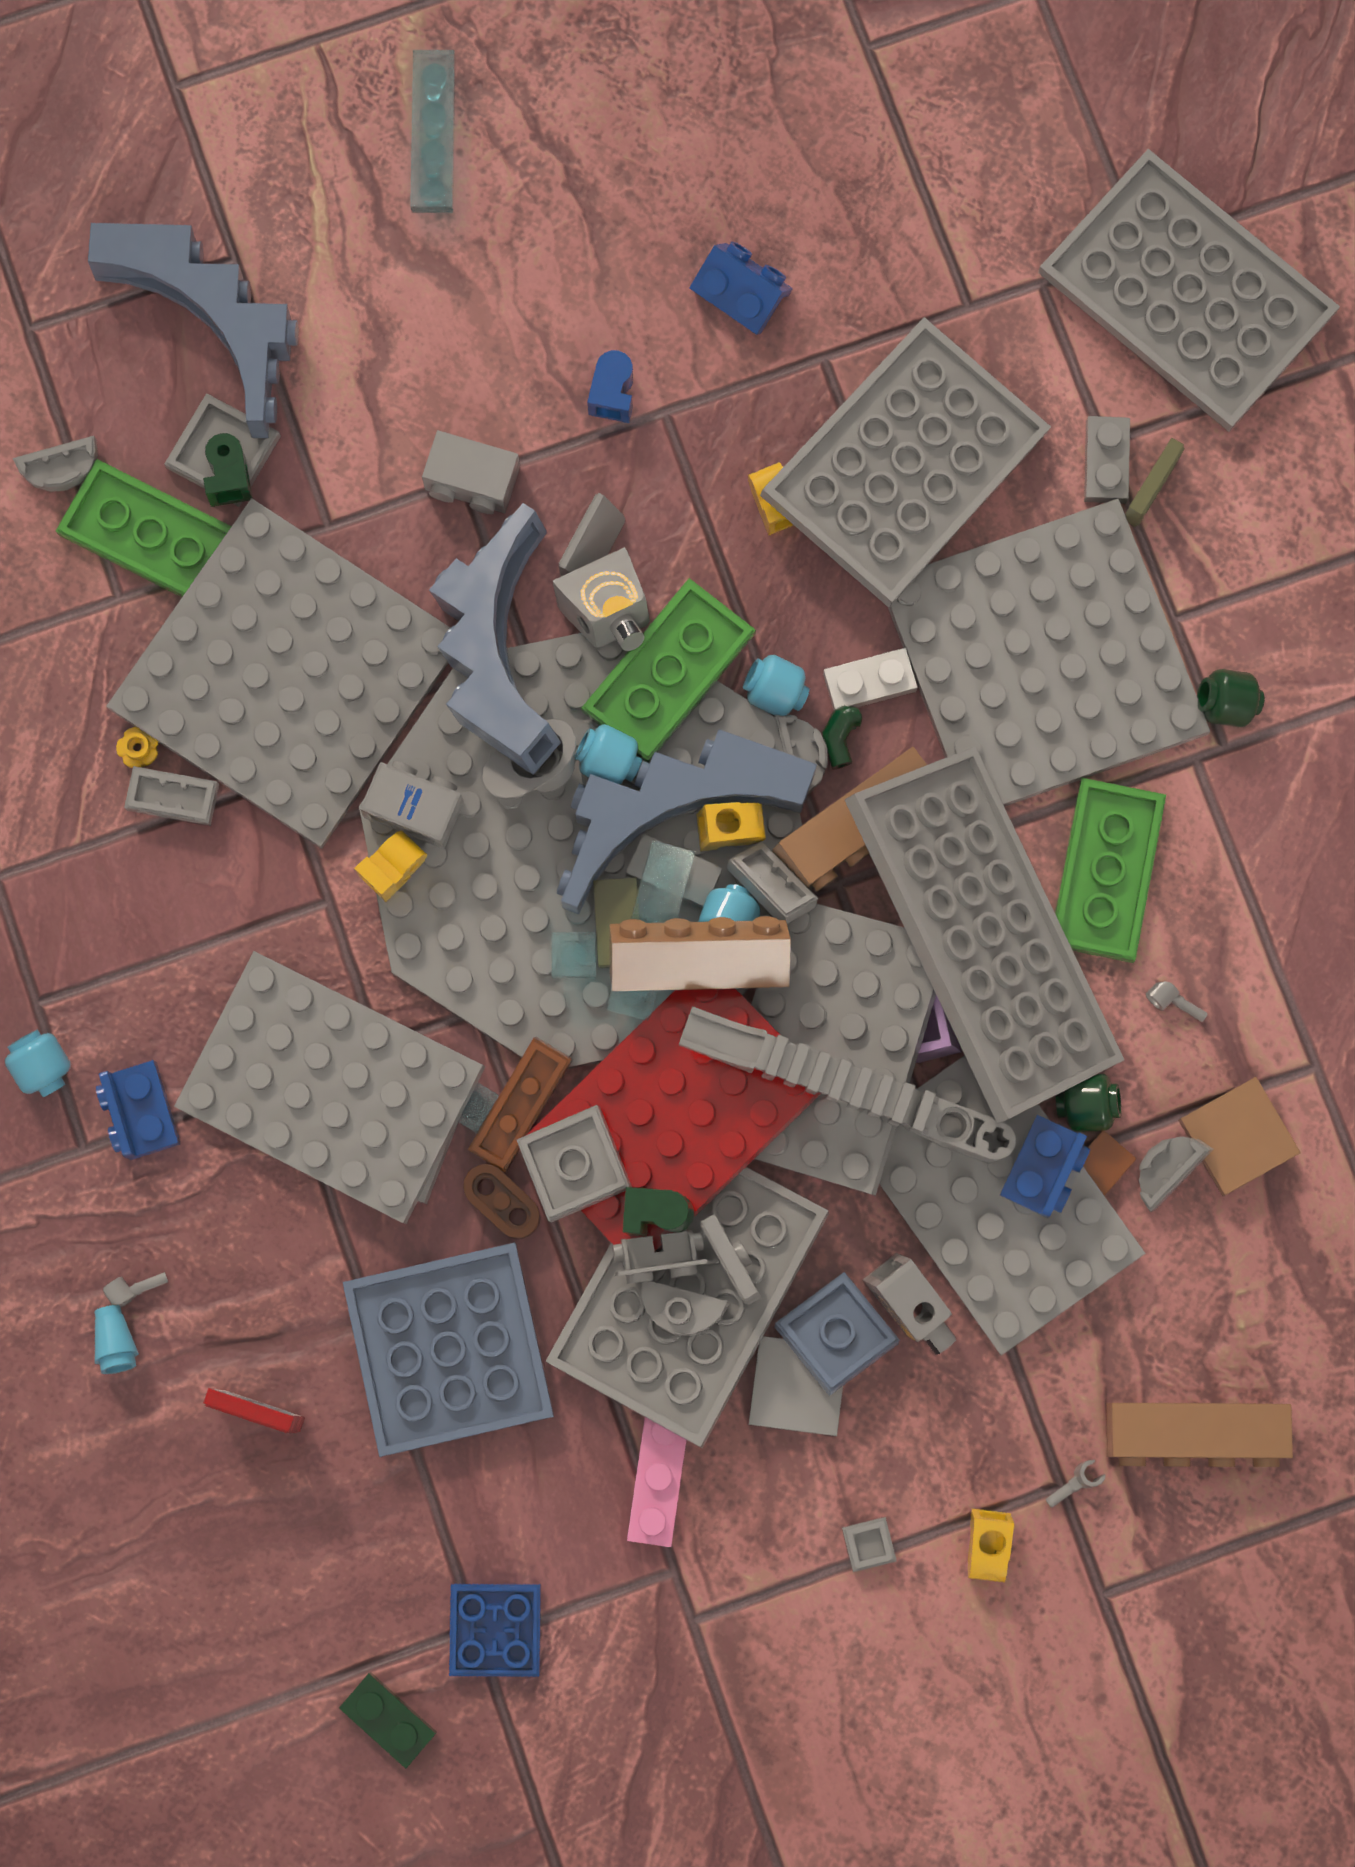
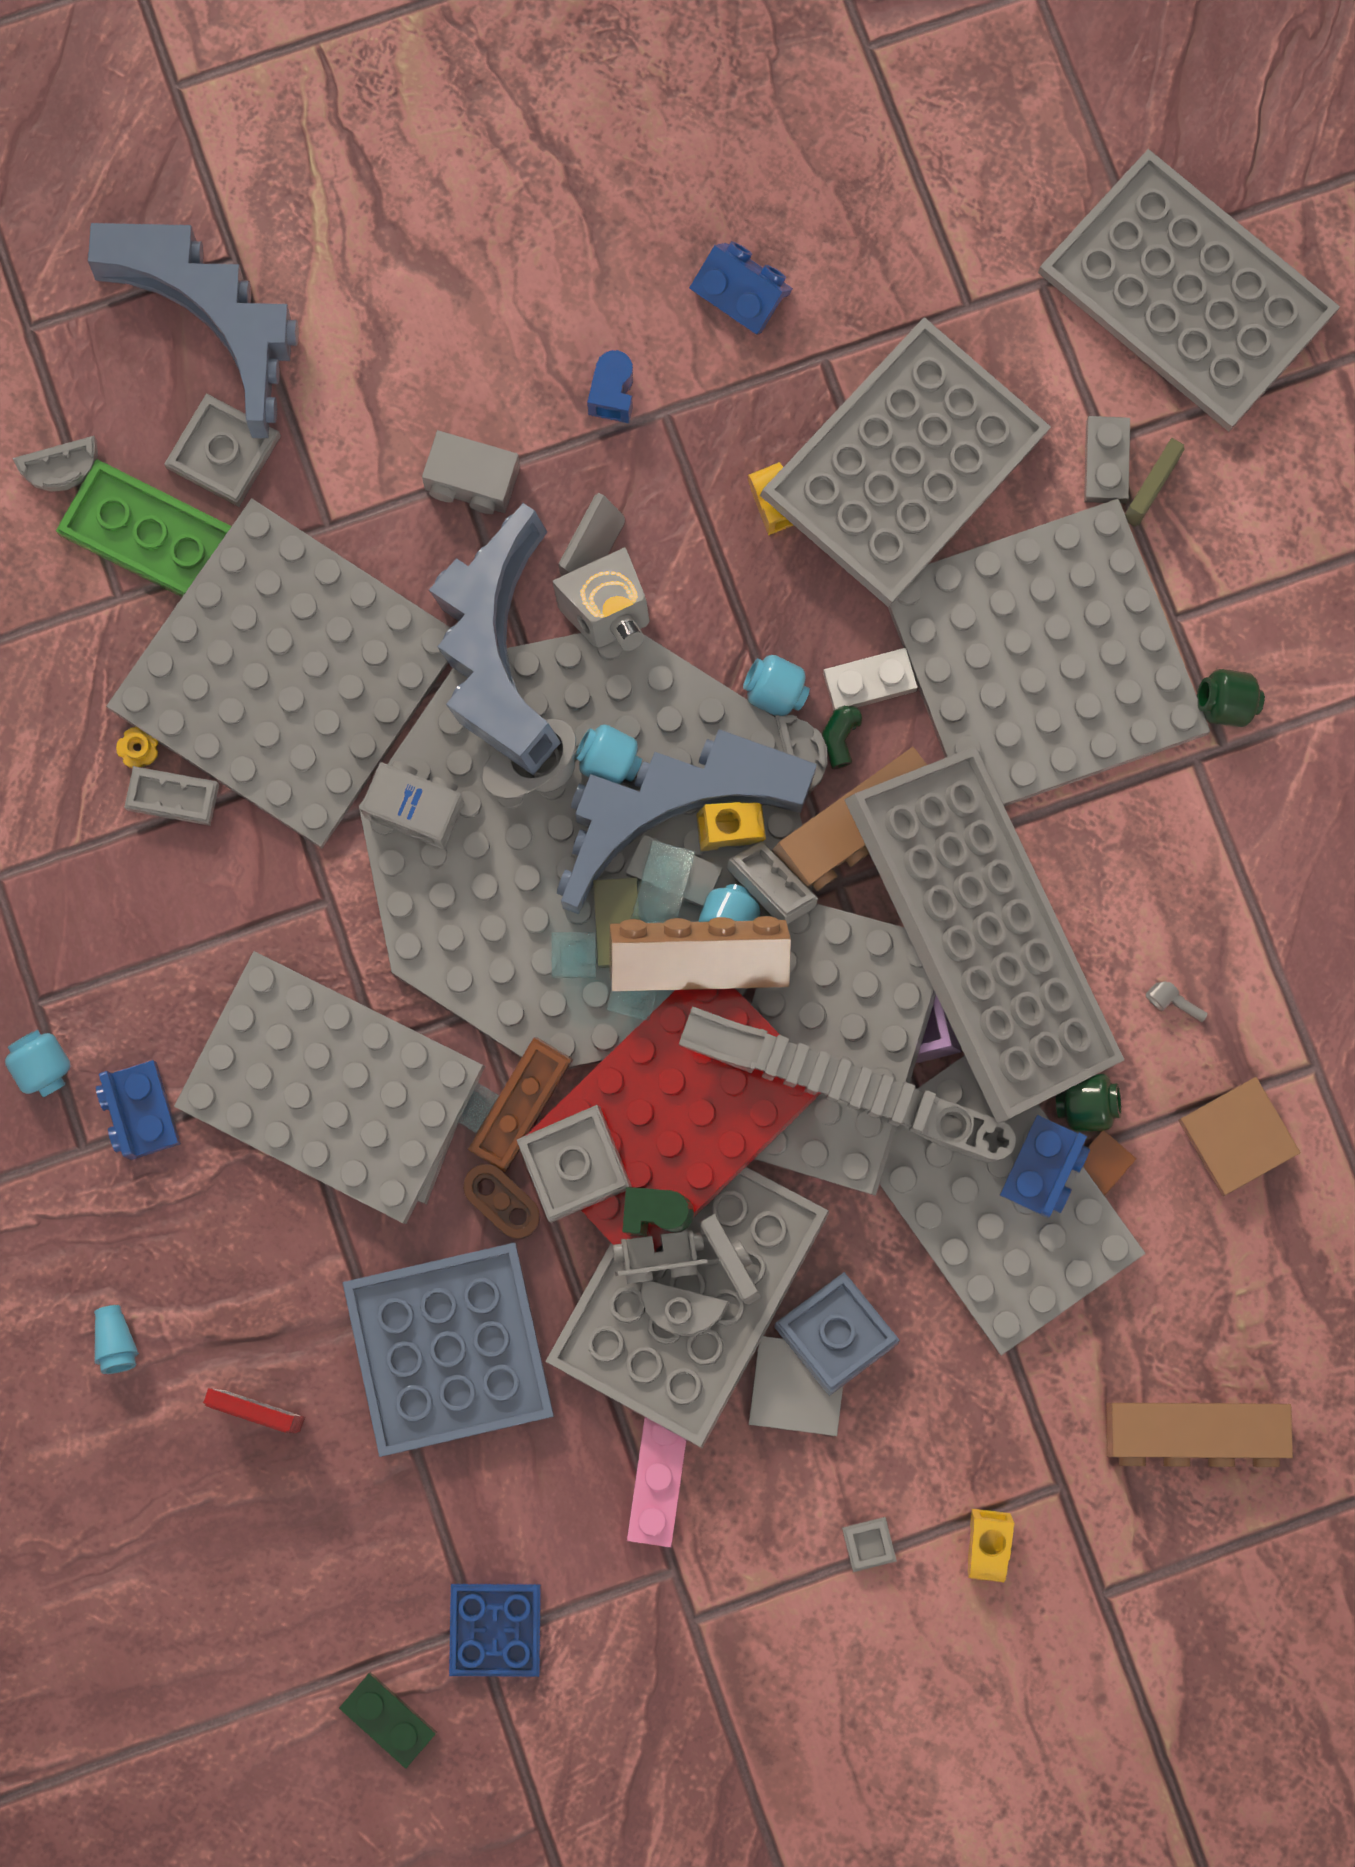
(121, 1294): light grey hand -> none
(230, 469): dark green leg -> none
(391, 865): yellow leg -> none
(433, 131): clear light blue plate -> none
(671, 669): bright green tile -> none
(900, 1289): light grey torso -> none
(1076, 1483): light grey hand -> none
(1108, 868): bright green tile -> none
(1168, 1166): light grey plate -> none

